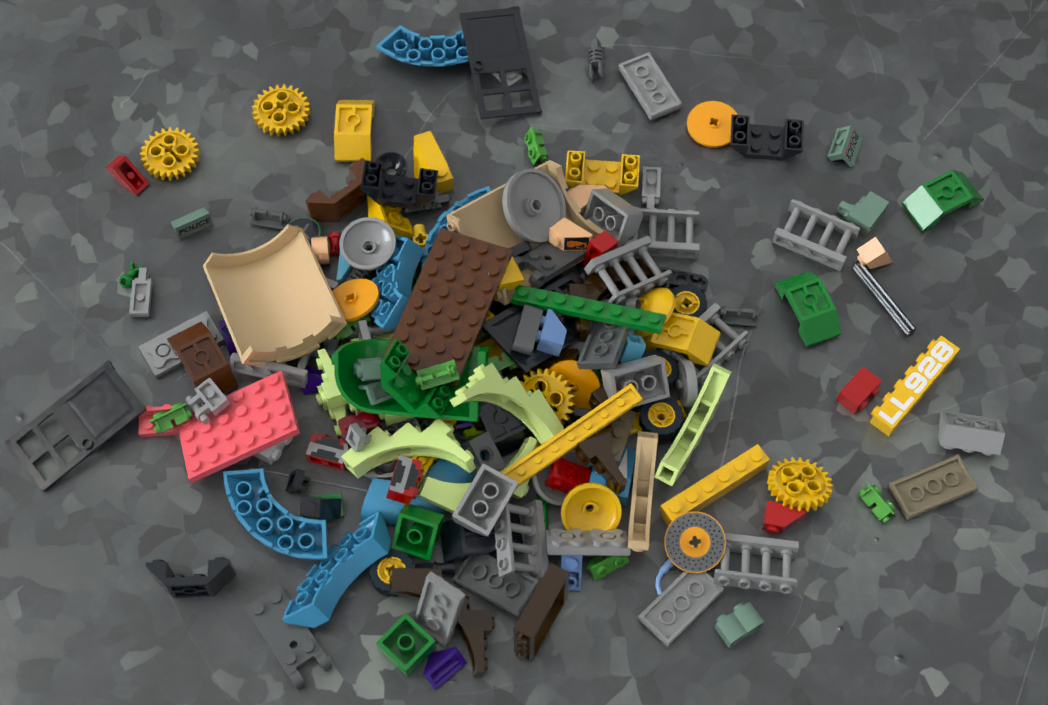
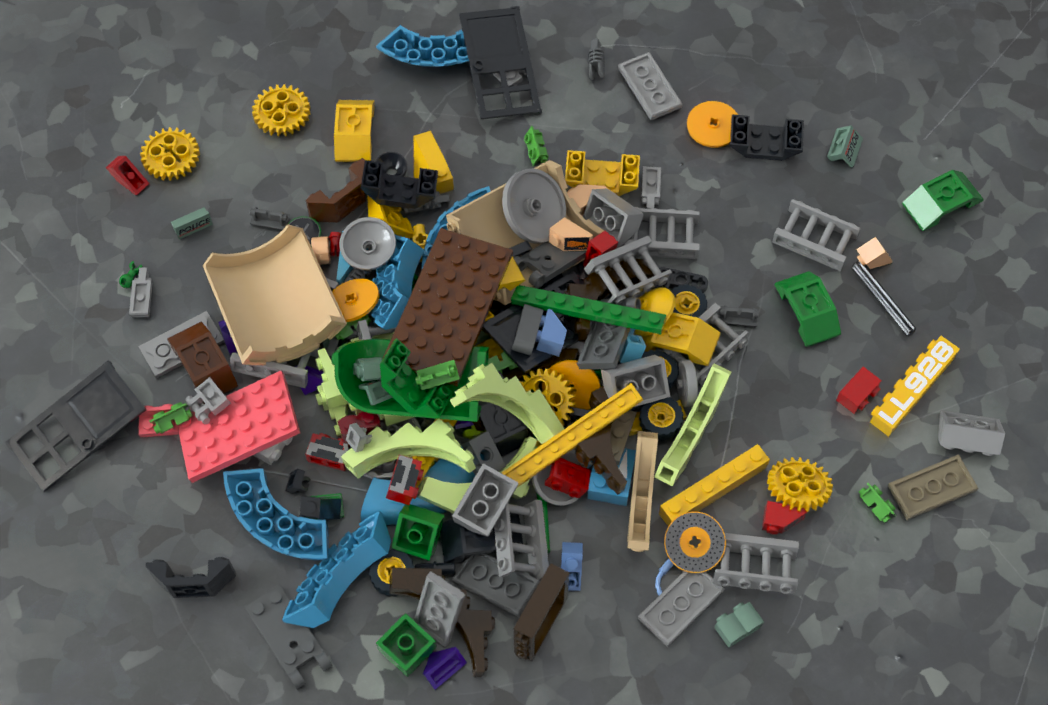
(591, 542): light grey piece -> none
(601, 567): bright green hinge -> none
(603, 515): yellow dish -> none
(865, 212): sand green hinge -> none

